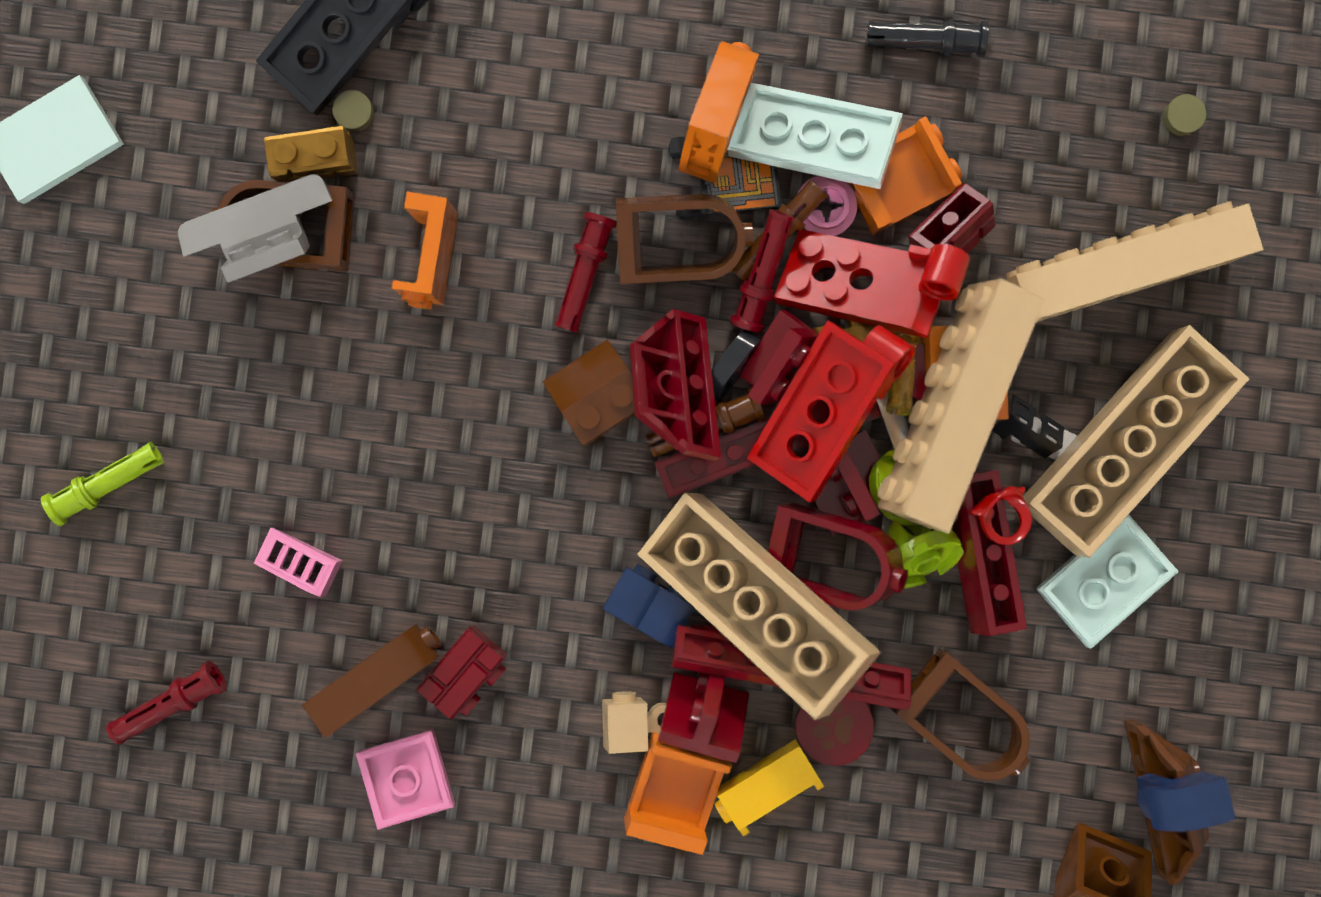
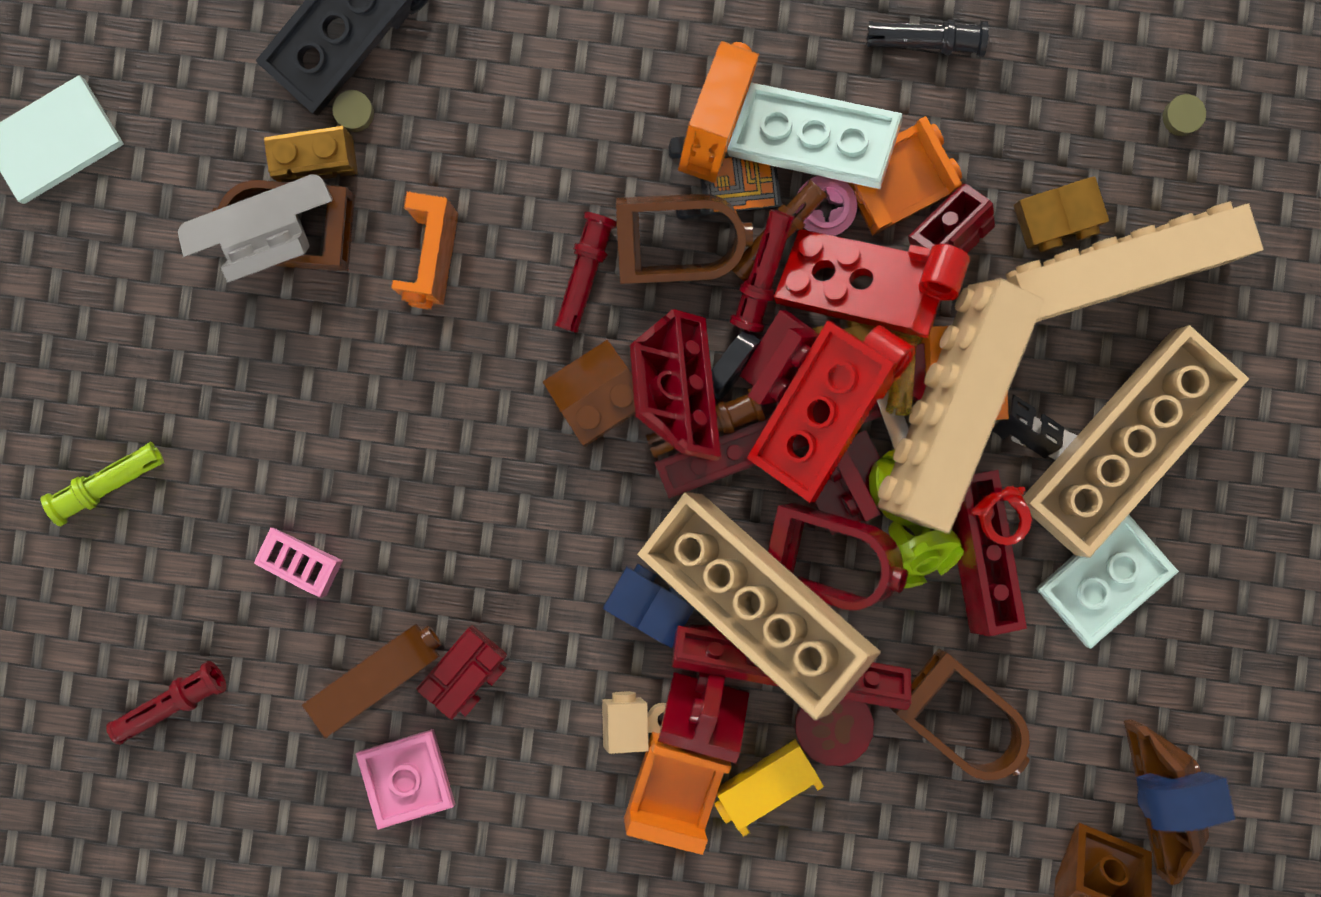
(1061, 213): none -> pearl gold brick

